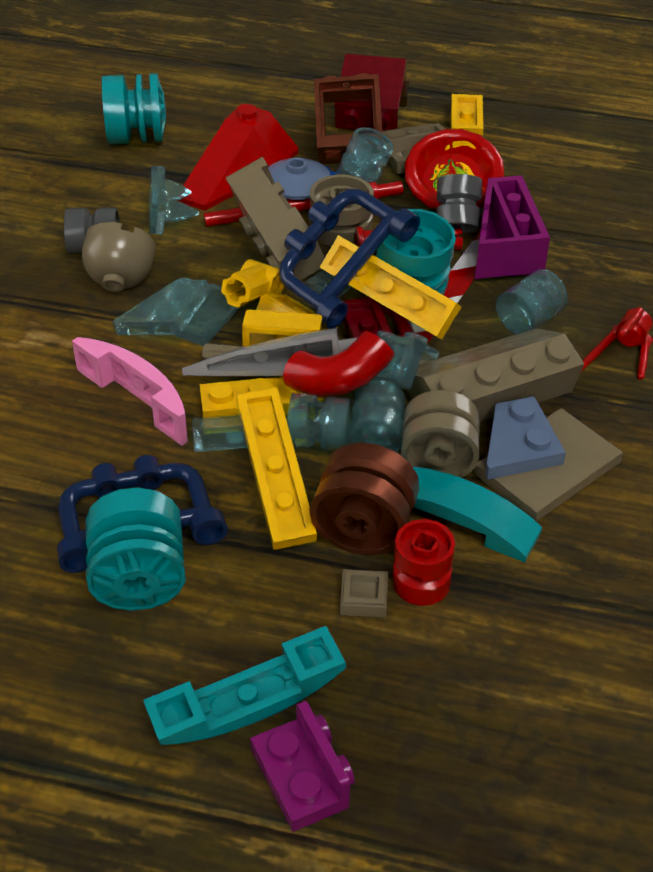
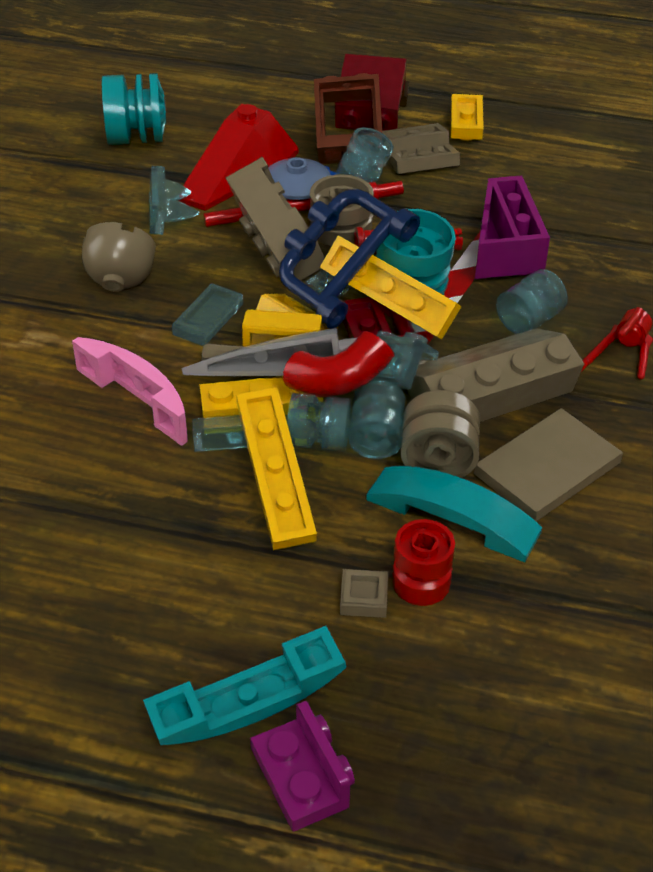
(79, 220): dark grey wheel -> none
(134, 549): teal wheel -> none
(166, 310): clear light blue wing -> none
(206, 522): dark blue bar -> none
(251, 282): yellow piece -> none
(364, 498): copper wheel -> none
(447, 154): red piece -> none
(459, 199): dark grey wheel -> none
(521, 440): sand blue wing -> none

